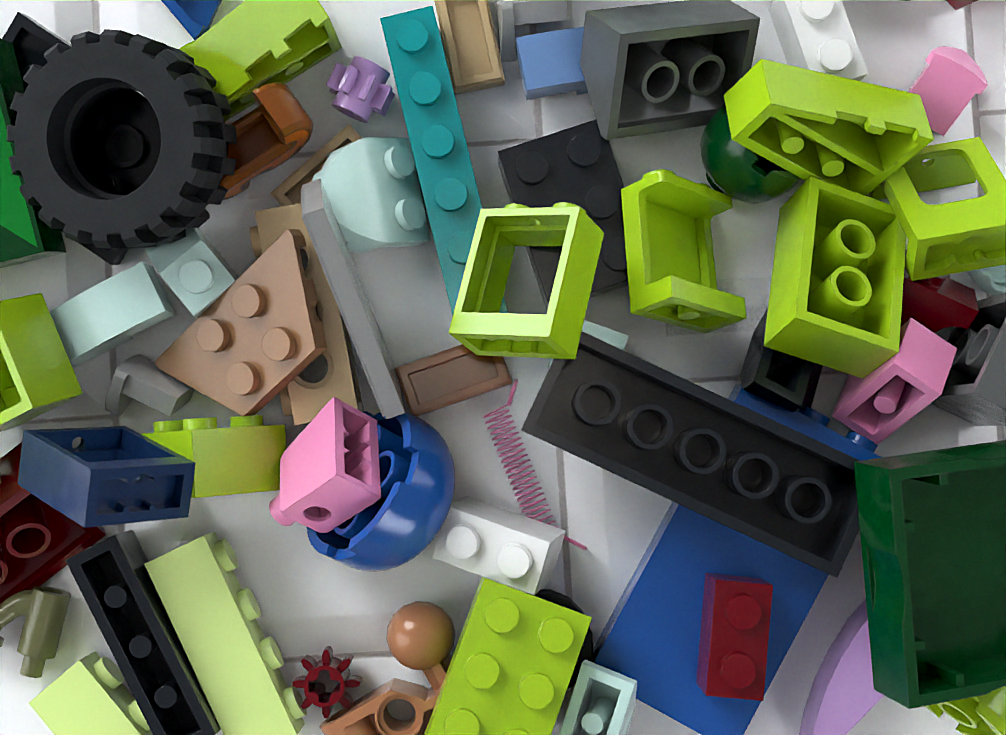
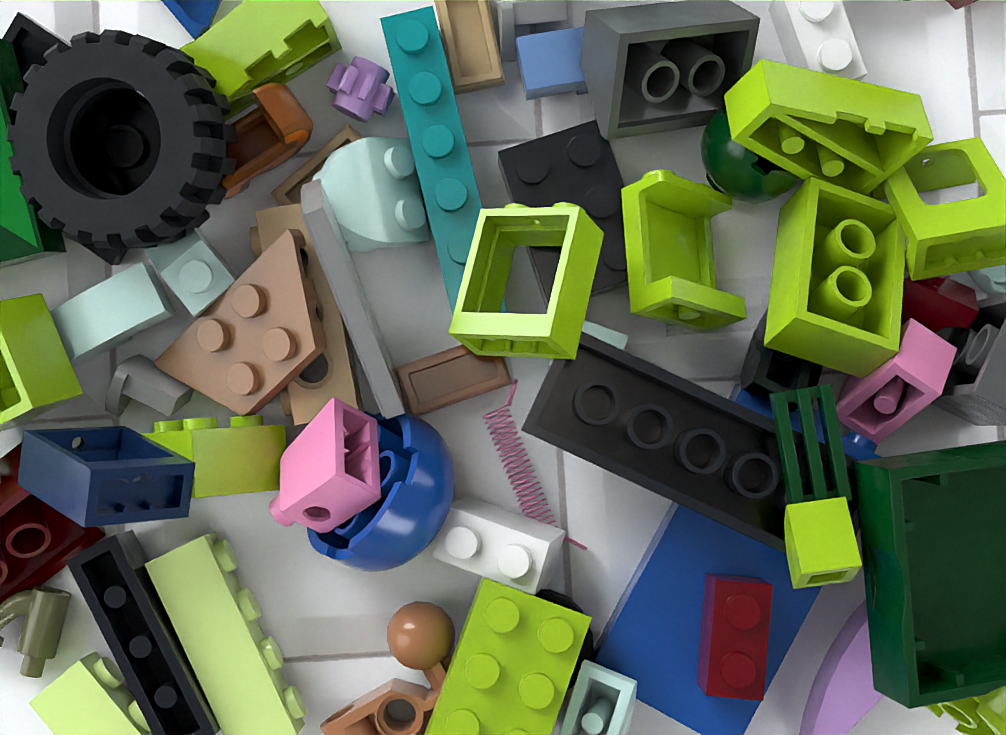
(316, 691): dark red gear -> none
(820, 543): none -> lime brick
(832, 440): none -> dark green tile
(948, 86): bright pink tile -> none

